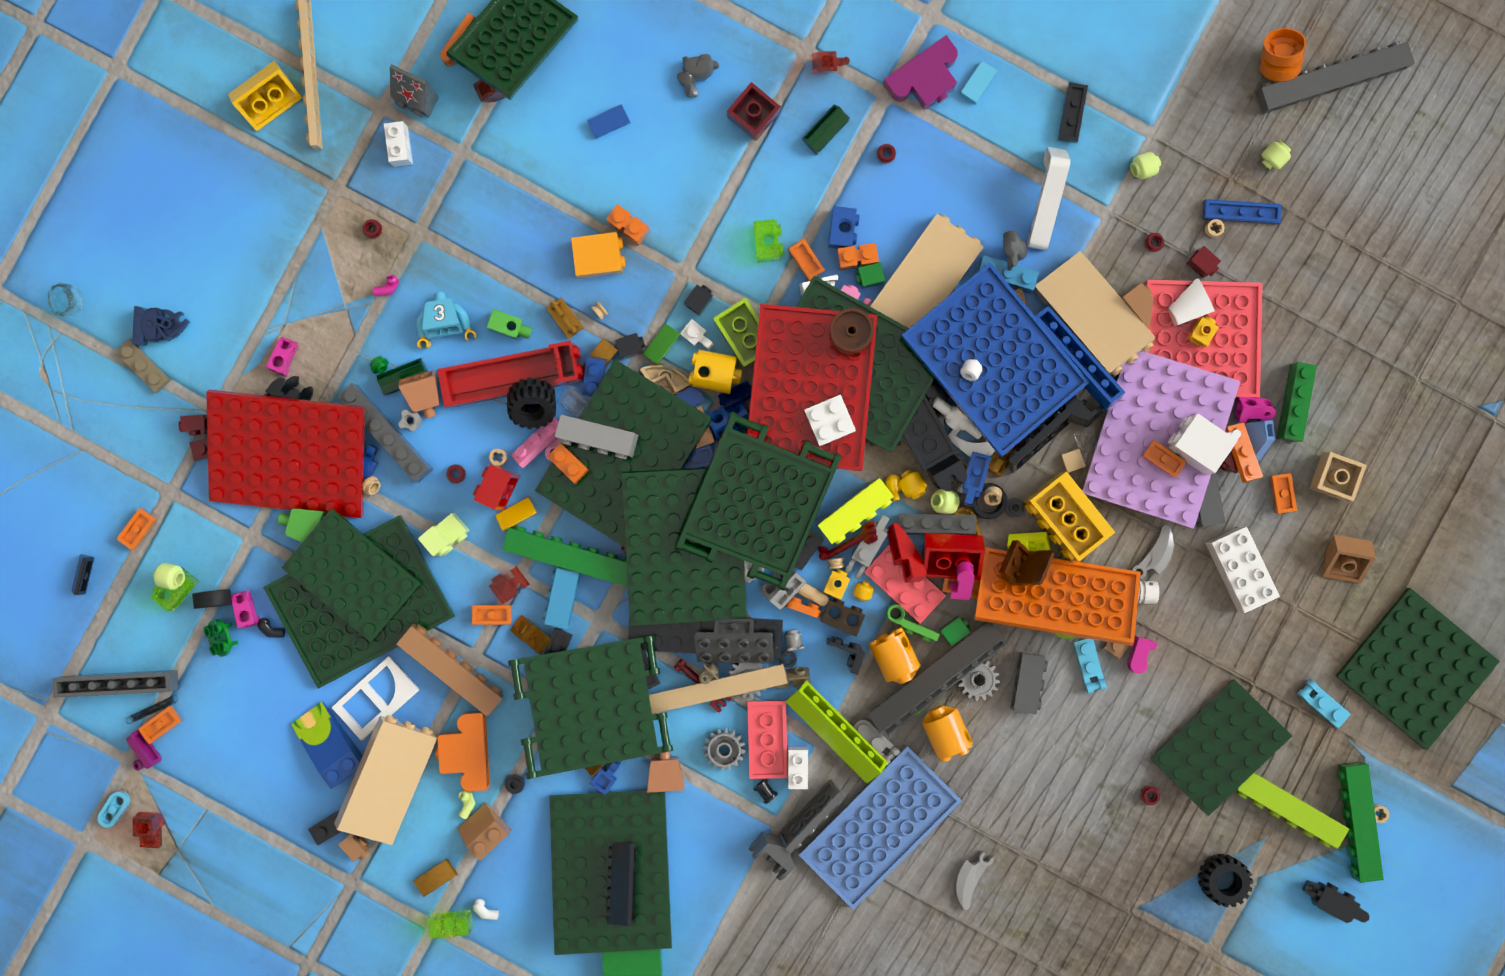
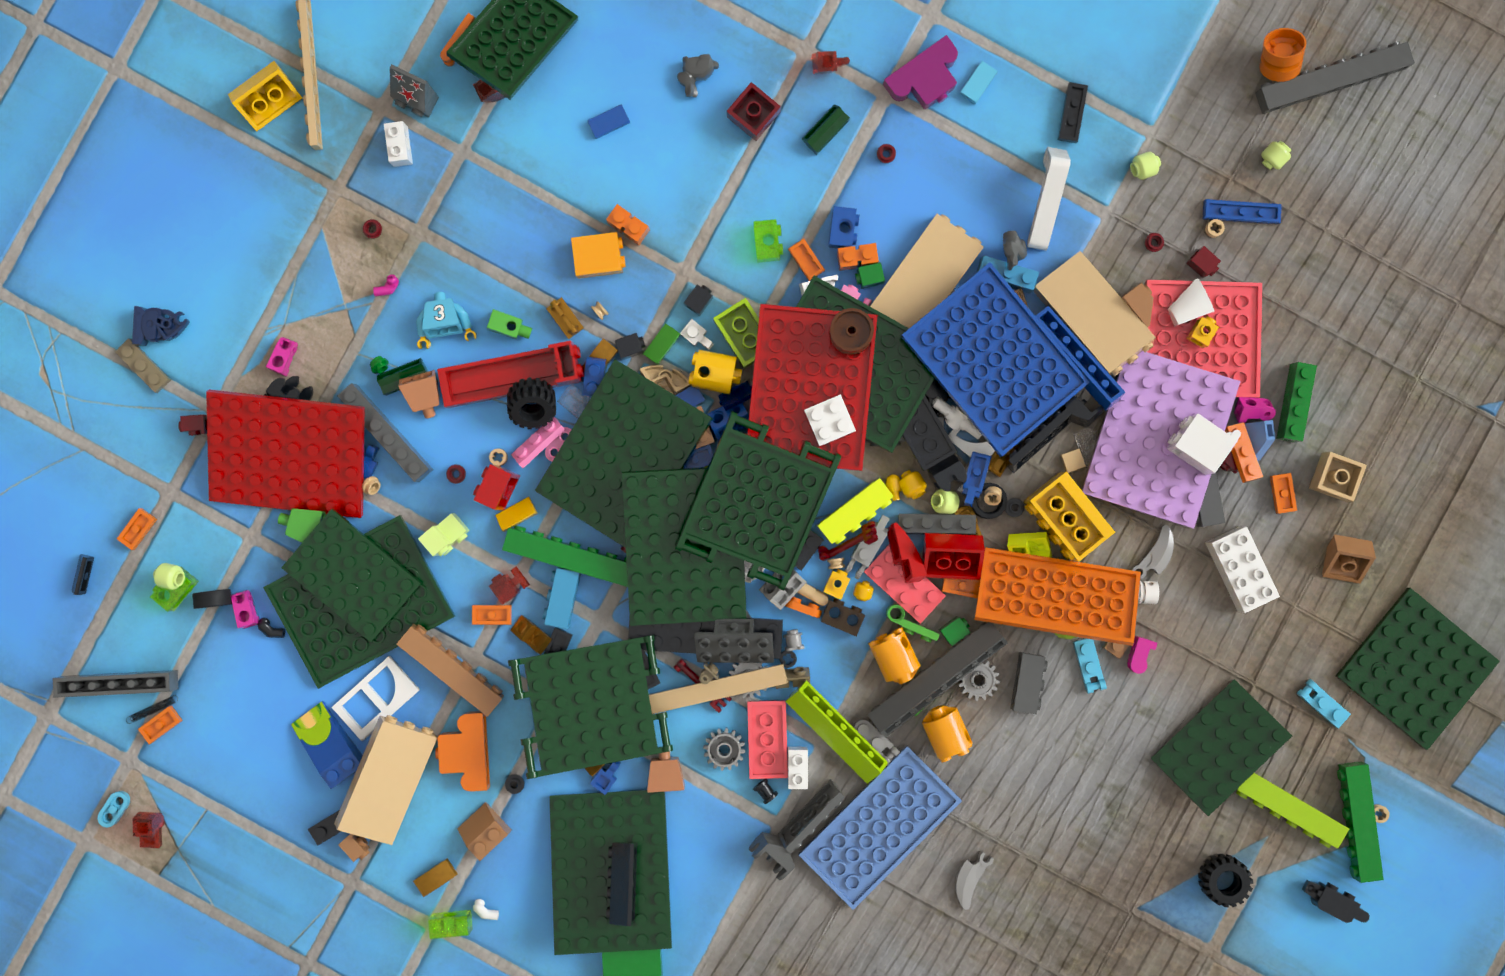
(64, 300): clear light blue hair -> none
(145, 752): magenta piece -> none
(199, 449): dark red plate -> none
(219, 637): green plate -> none
(405, 420): light grey brick -> none
(468, 802): yellowish green arm -> none
(568, 463): orange plate -> none
(597, 436): light grey brick -> none
(854, 661): black bracket -> none
(965, 578): dark pink leg -> none
(971, 370): white piece -> none
(1025, 566): reddish brown bracket -> none
(1154, 799): dark red plate -> none
(1164, 458): orange plate -> none

